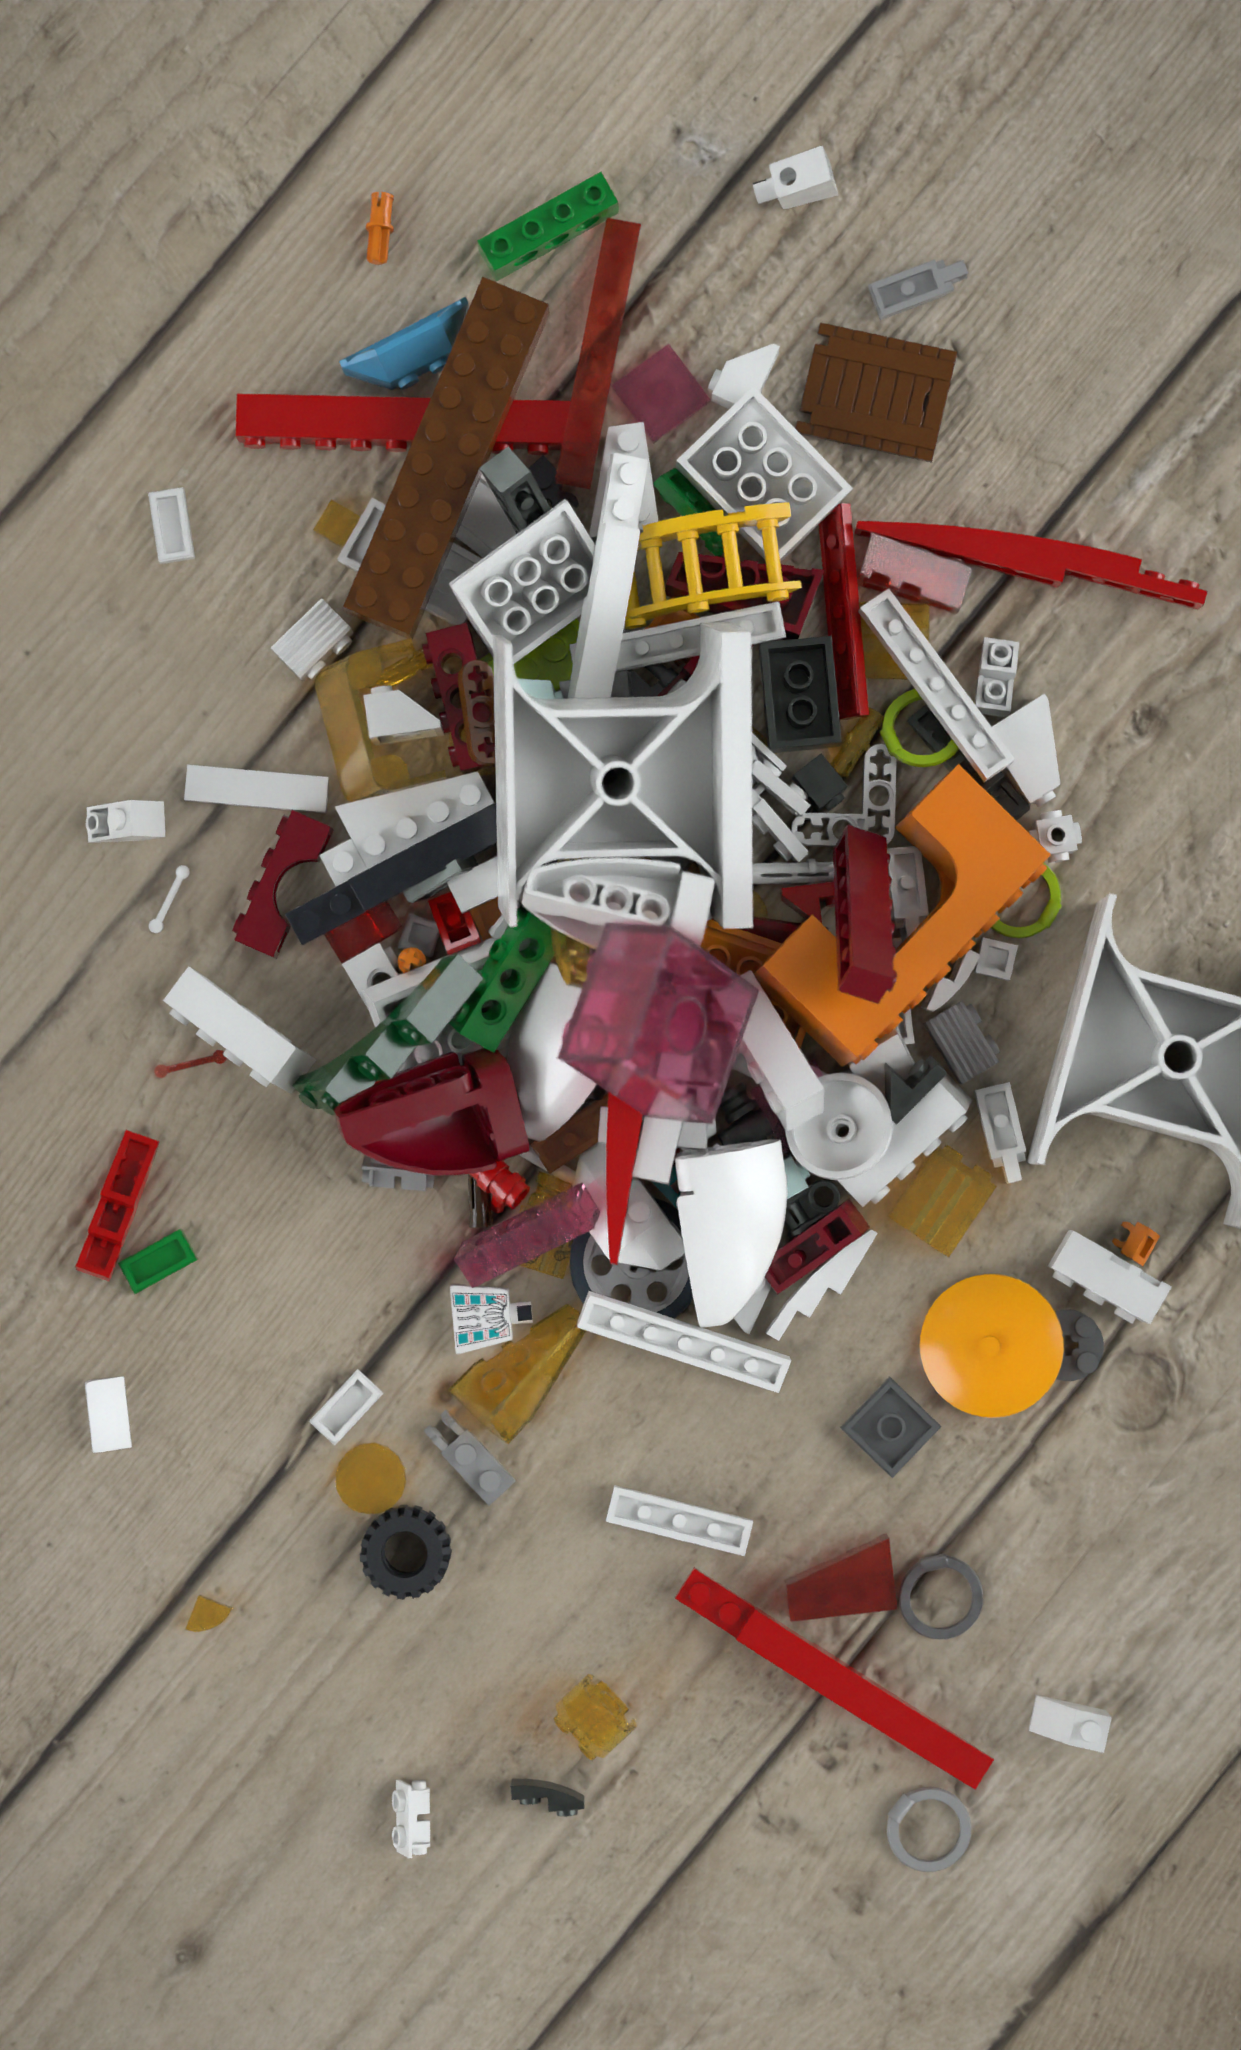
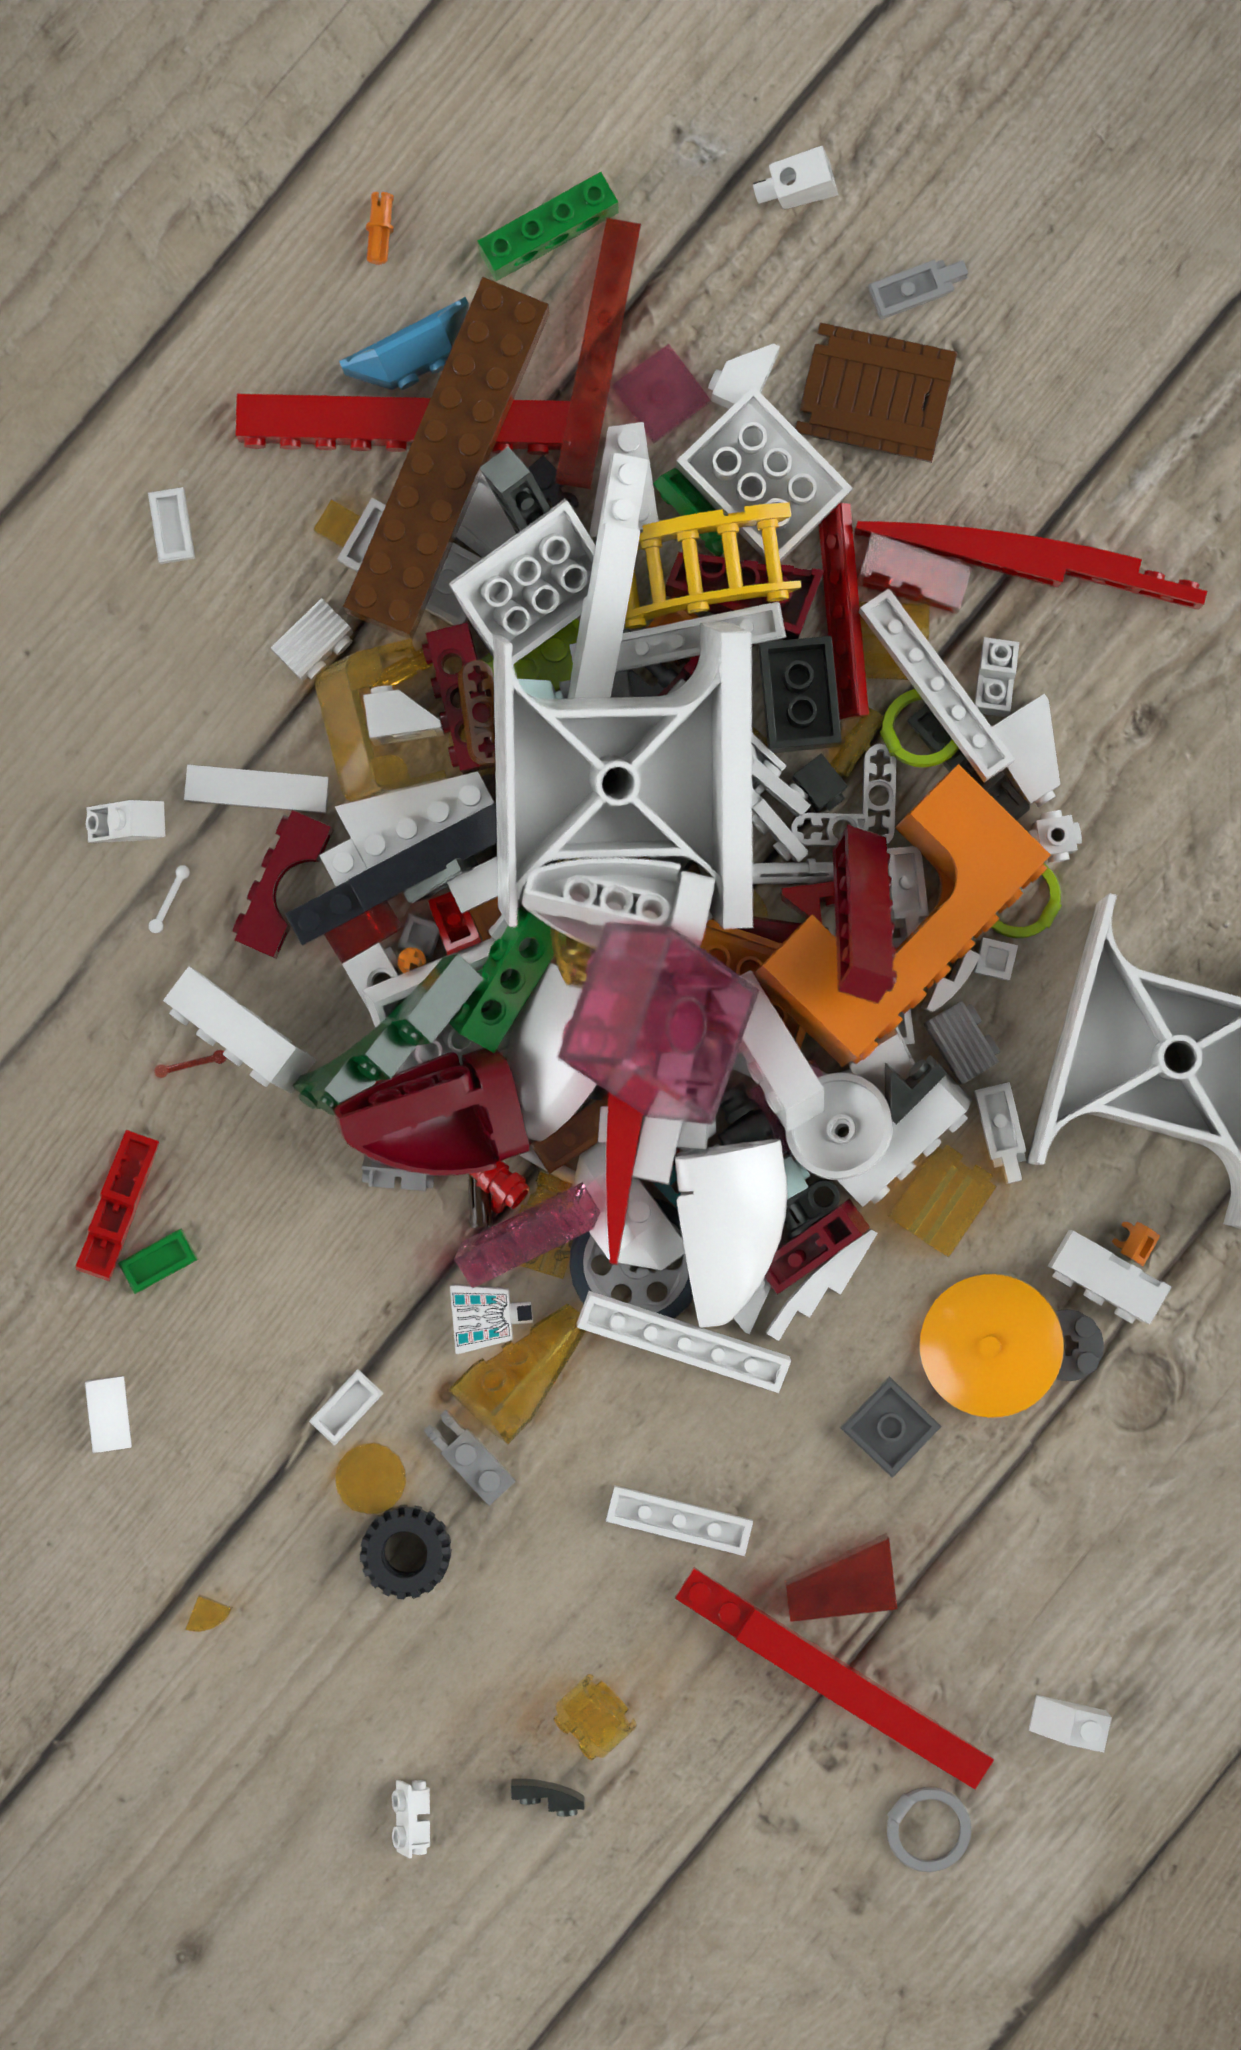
(934, 1563): flat silver piece -> none

